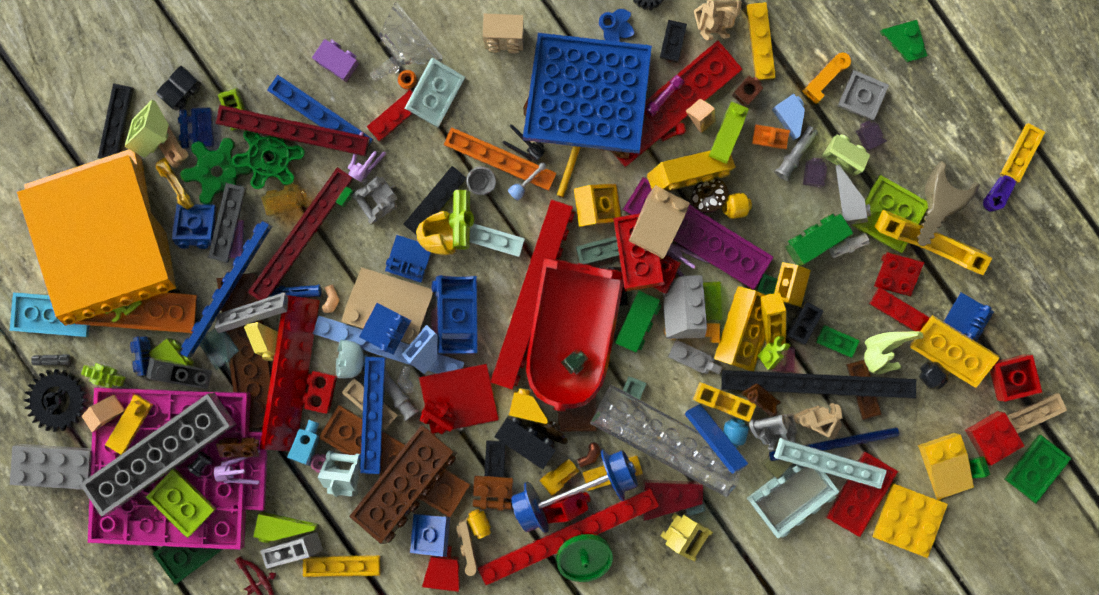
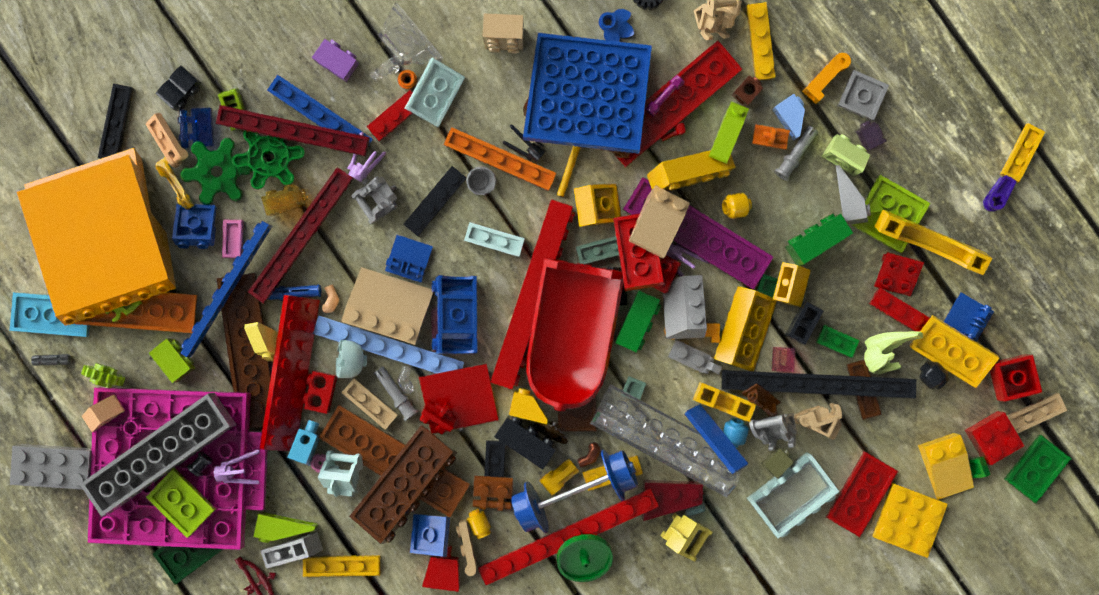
(39, 403): black gear -> none
(129, 424): yellow hinge -> none
(136, 347): blue hinge -> none
(147, 130): yellowish green slope -> none
(178, 373): dark grey slope -> none
(218, 348): clear light blue piece -> none
(227, 222): dark grey plate -> none
(231, 448): reddish brown hinge -> none
(251, 312): light grey plate -> none
(344, 197): green tile -> none
(372, 415): blue plate -> none
(385, 328): blue hinge -> none
(422, 350): light blue slope -> none
(436, 234): yellow hair -> none
(461, 219): lime piece -> none
(518, 190): hinge -> none
(571, 508): red torso -> none
(575, 362): clear green plate -> none
(673, 41): black plate -> none
(702, 115): light nougat slope -> none
(712, 201): dark brown dish -> none
(712, 300): clear neon green plate -> none
(771, 353): lime plate -> none
(773, 317): yellow slope -> none
(815, 173): clear purple window -> none
(830, 463): light aqua plate -> none
(849, 245): white pin -> none
(850, 440): clear blue piece -> none
(907, 40): green wing -> none
(942, 202): dark tan animal -> none

